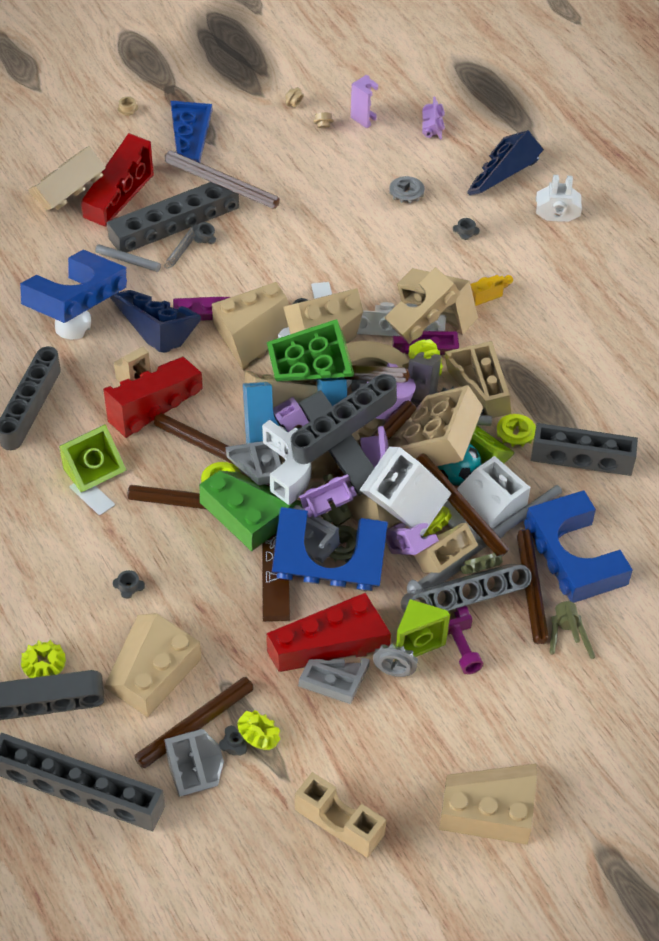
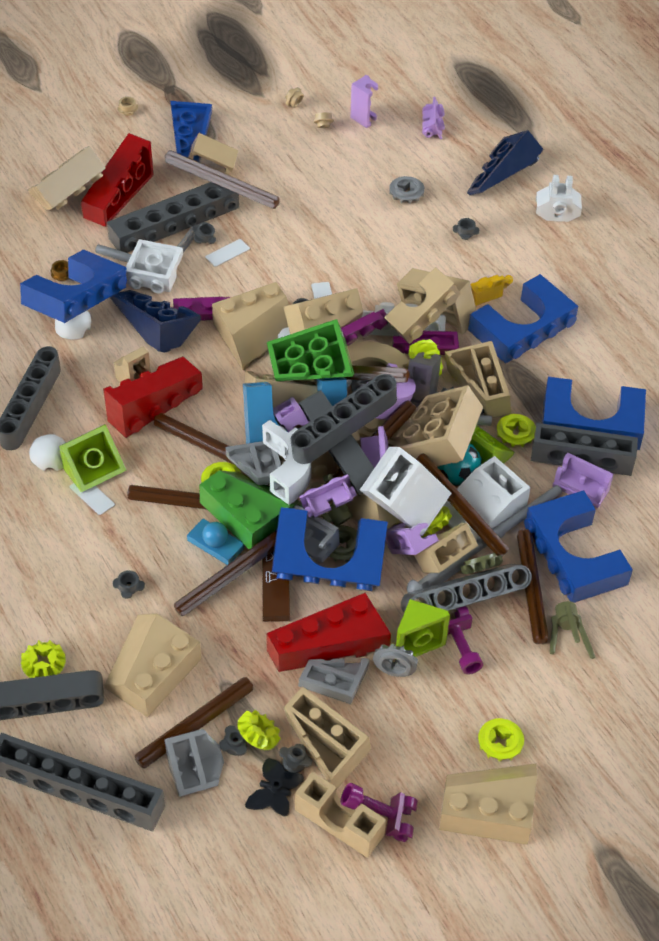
(46, 452): none -> white hair
(60, 270): none -> pearl gold plate
(153, 266): none -> white plate
(214, 151): none -> tan hinge
(216, 541): none -> dark azure tile
(226, 575): none -> reddish brown axle
(227, 252): none -> white sticker
(275, 789): none -> black piece
(295, 758): none -> dark grey plate
(327, 736): none -> tan wedge
(364, 326): none -> magenta hinge
(400, 804): none -> magenta bar
(504, 729): none -> neon yellow gear
(514, 339): none -> blue arch
(581, 475): none -> lavender hinge
(627, 421): none -> blue arch

